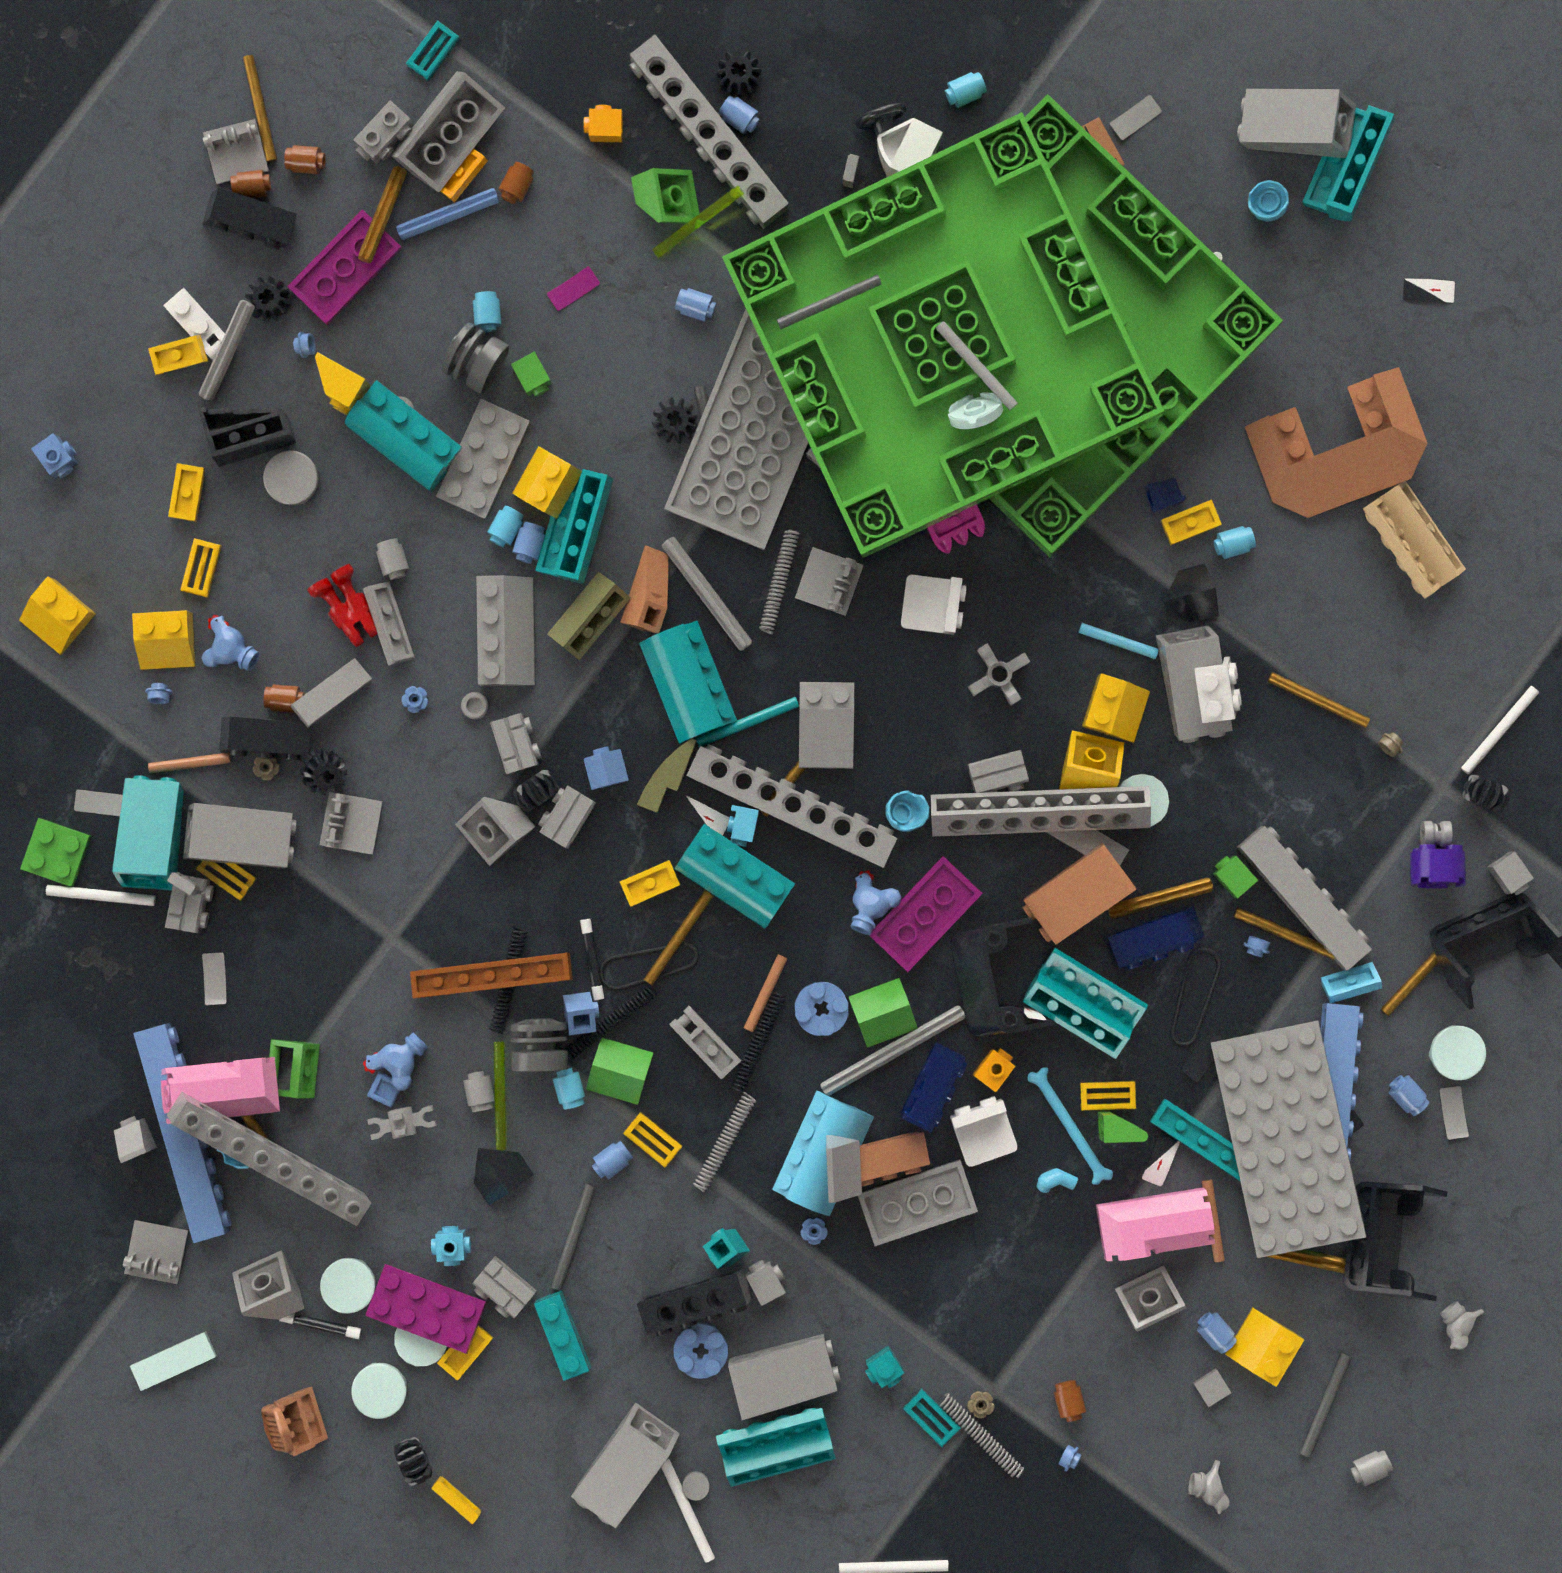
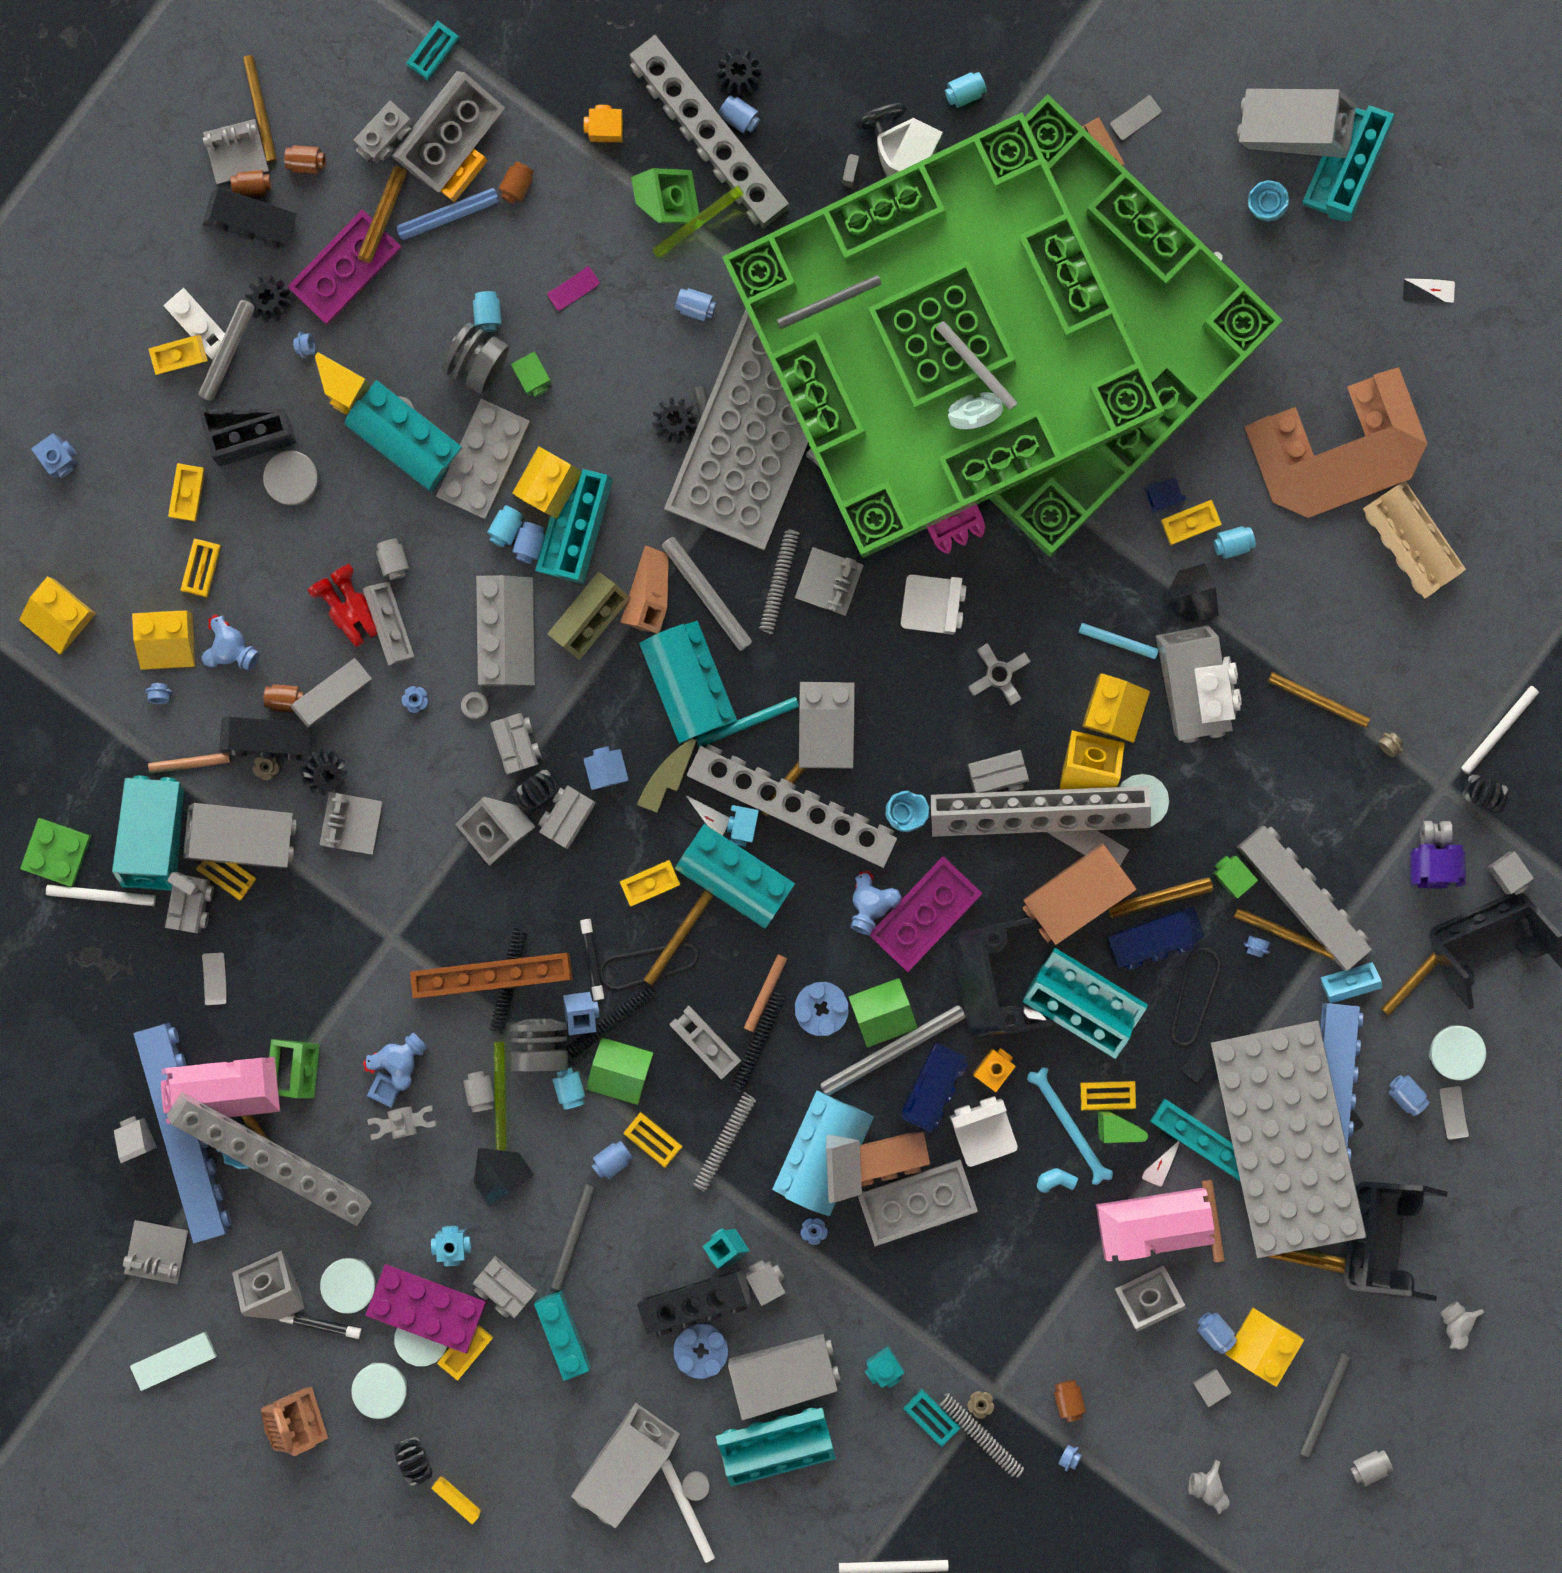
(98, 802): light grey sticker -> none

